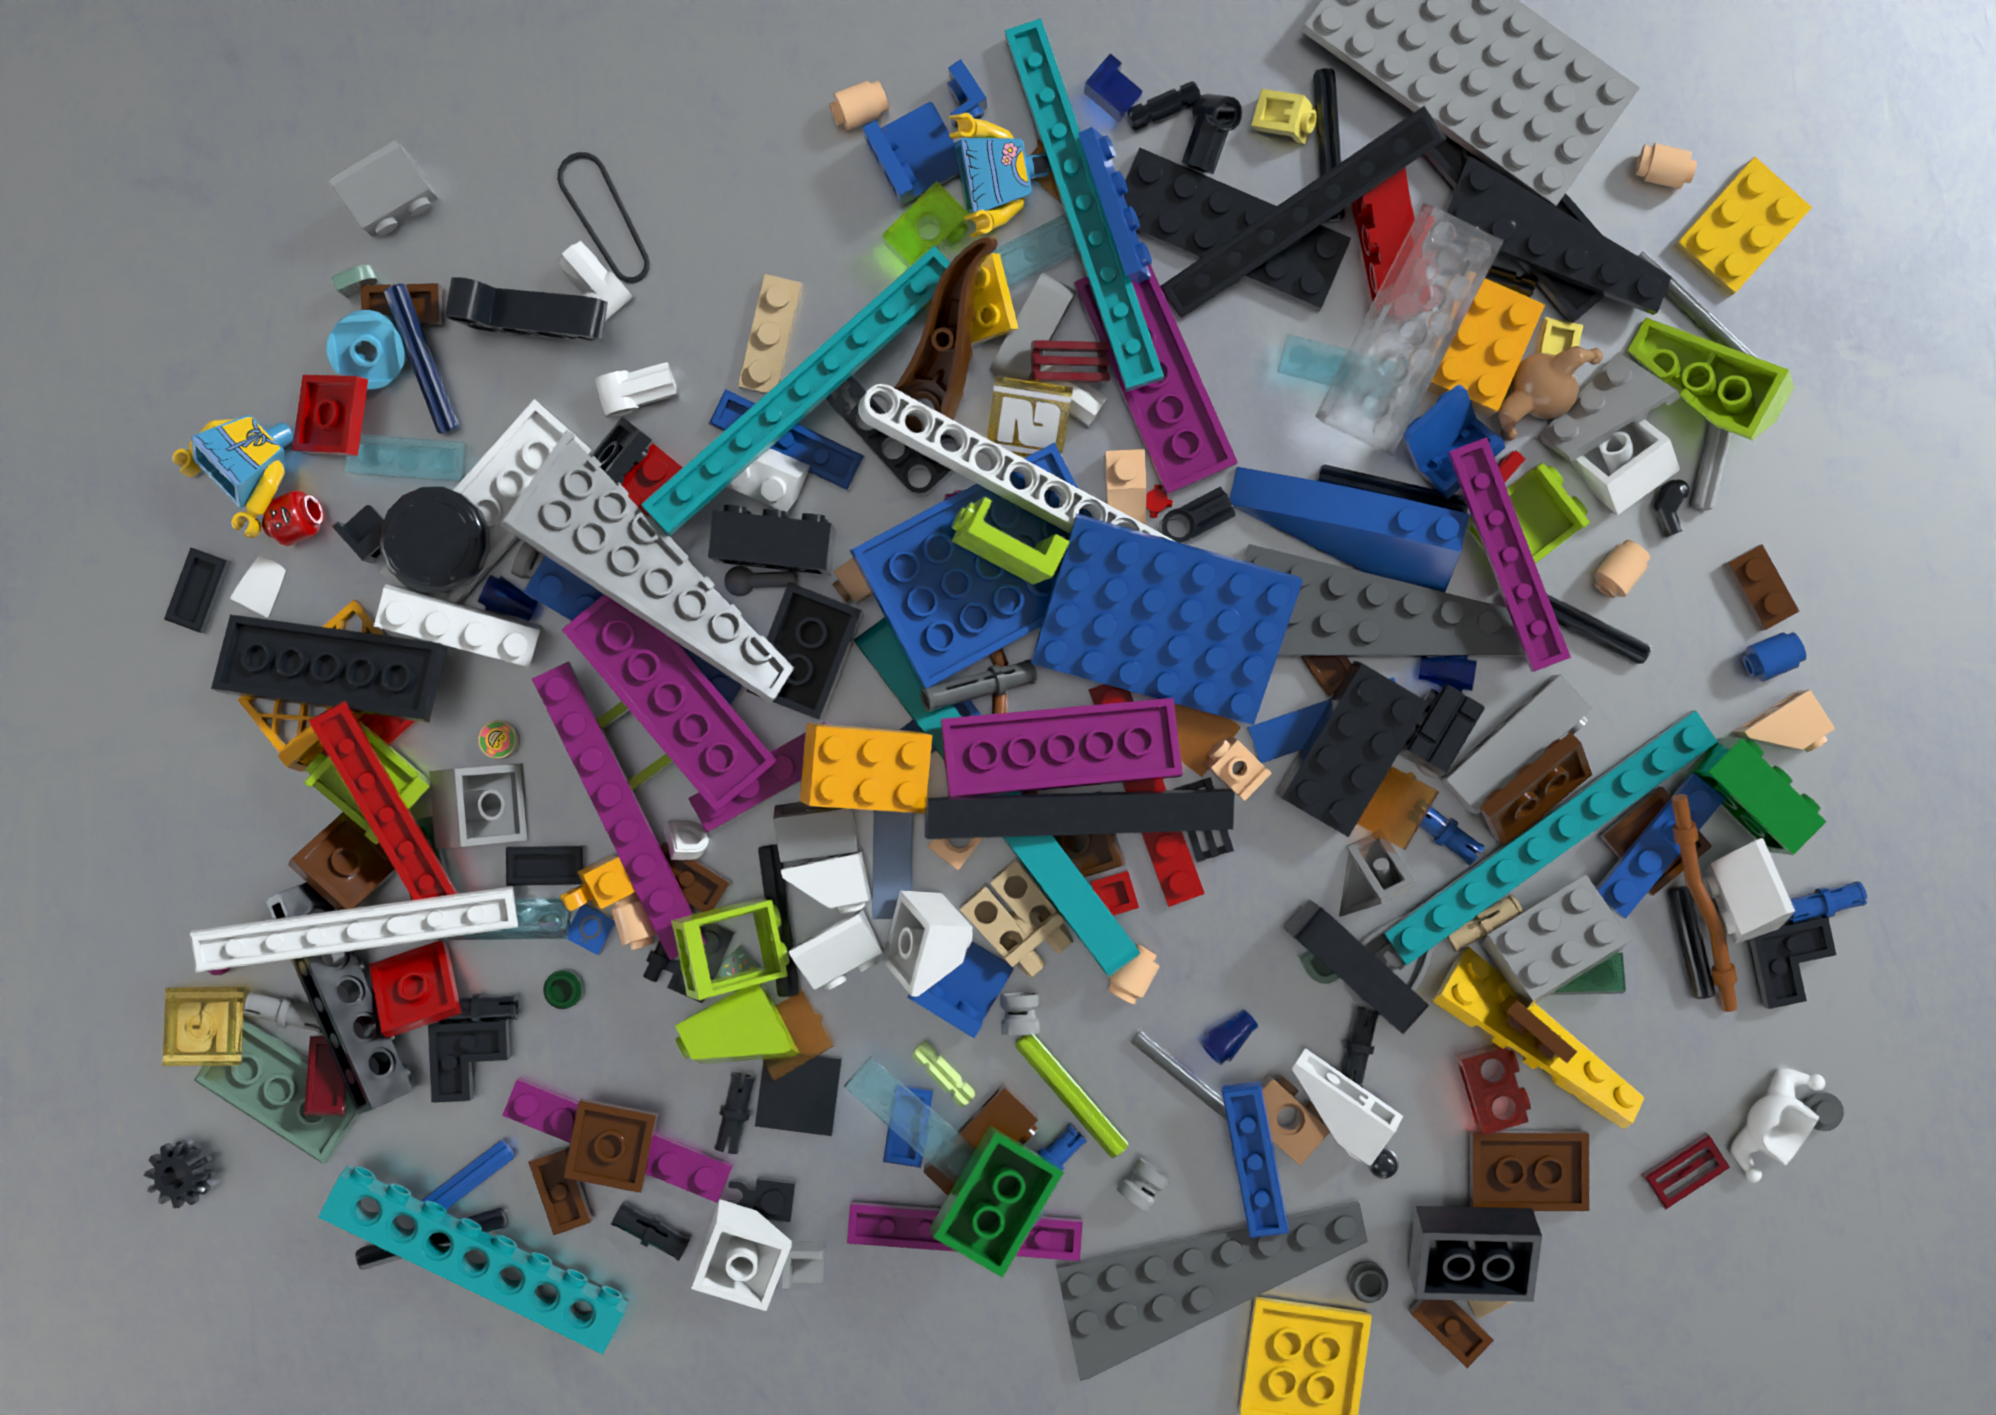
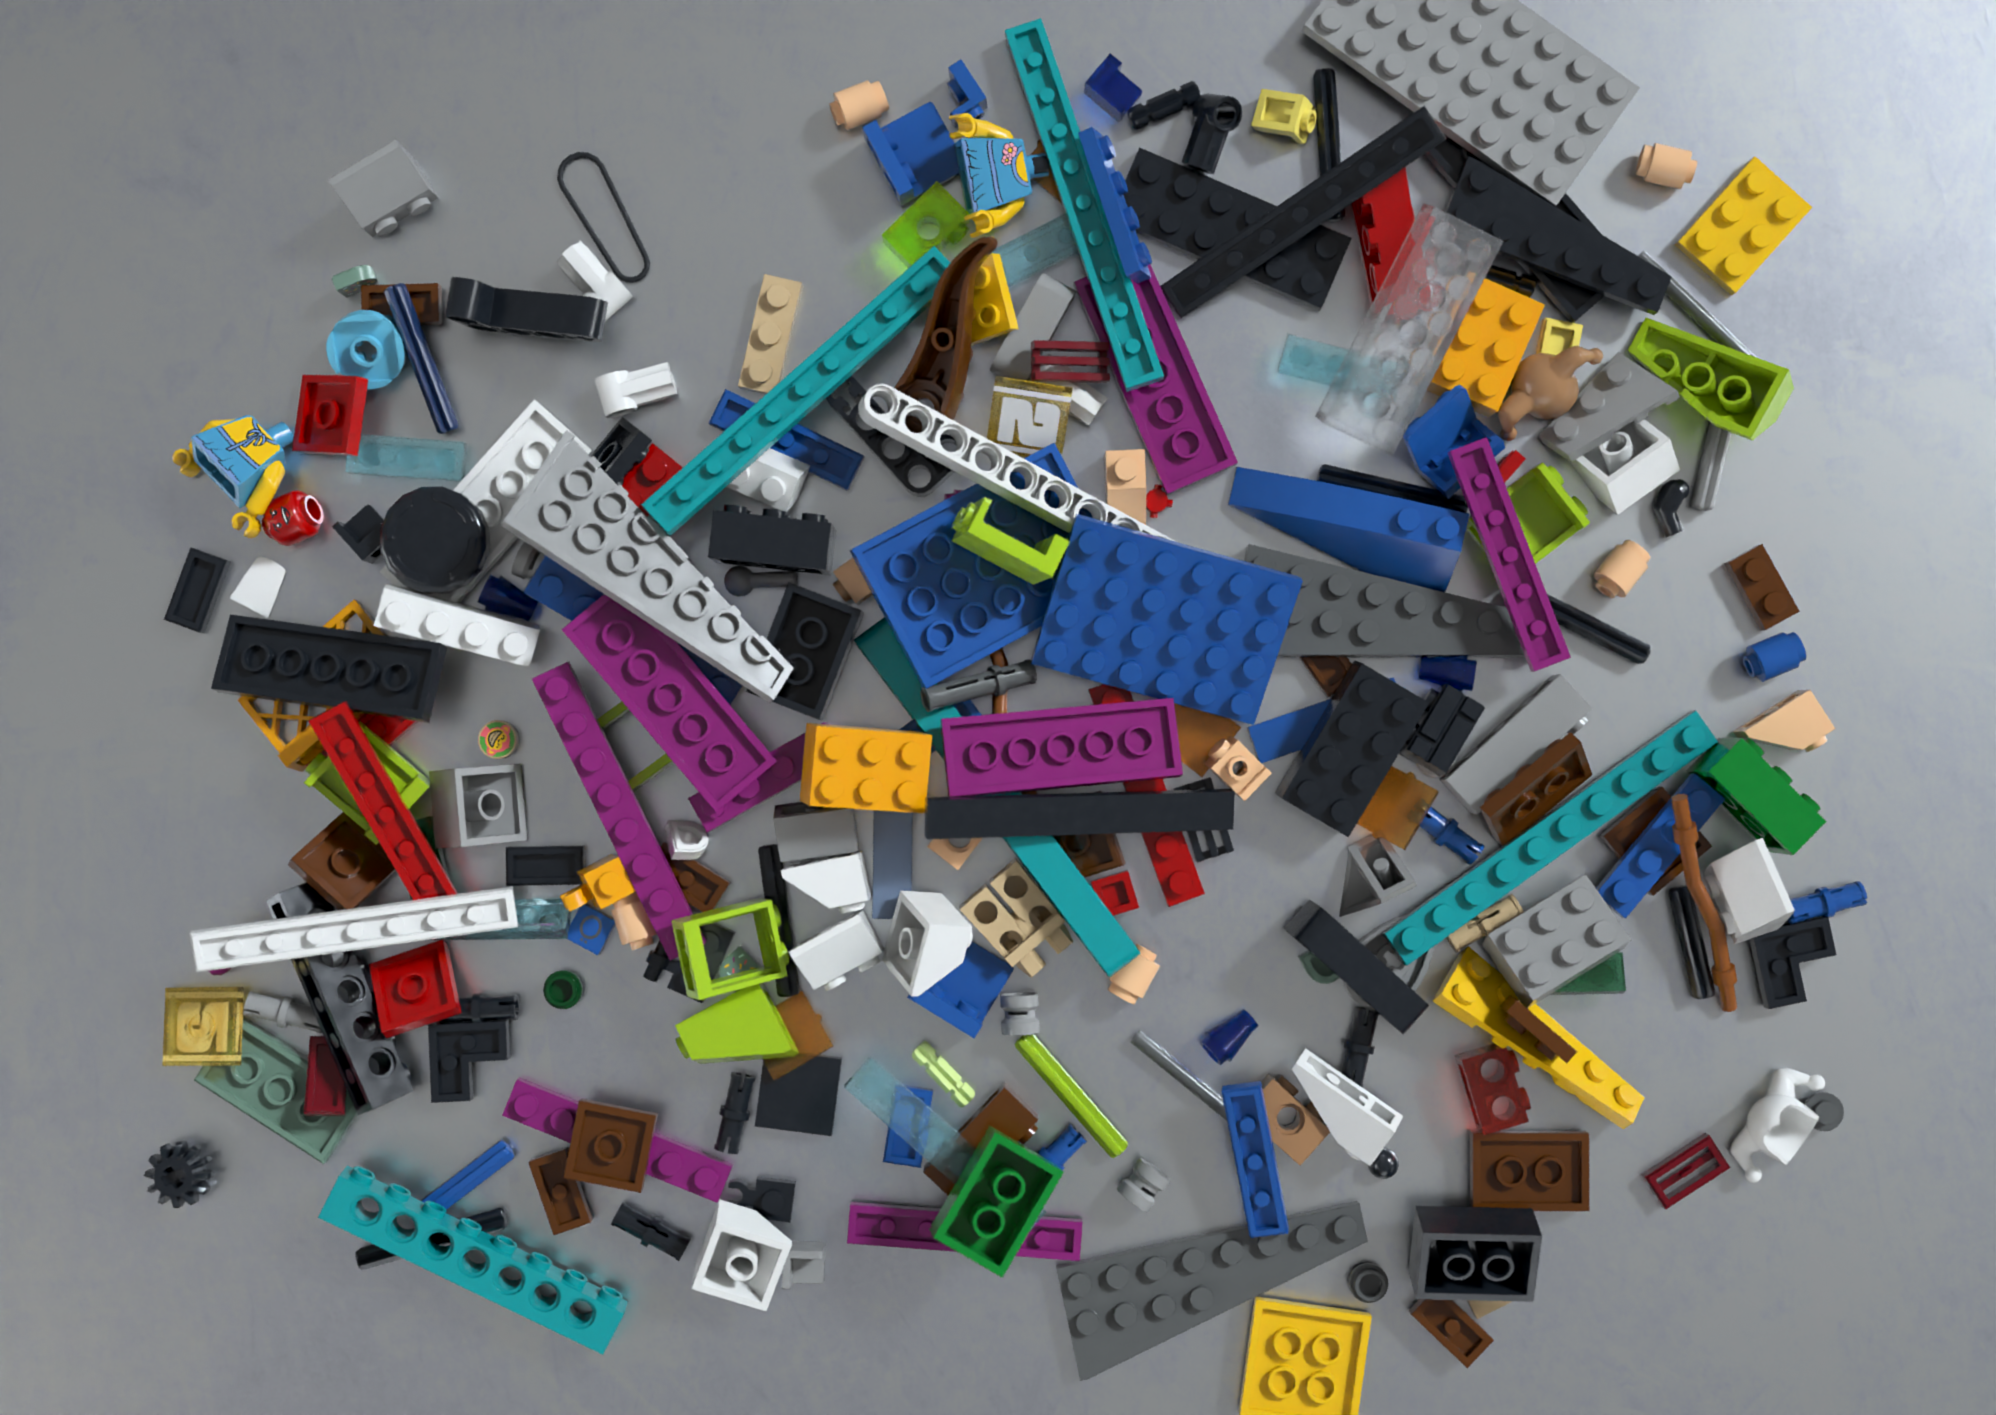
(1200, 515): black piece -> none

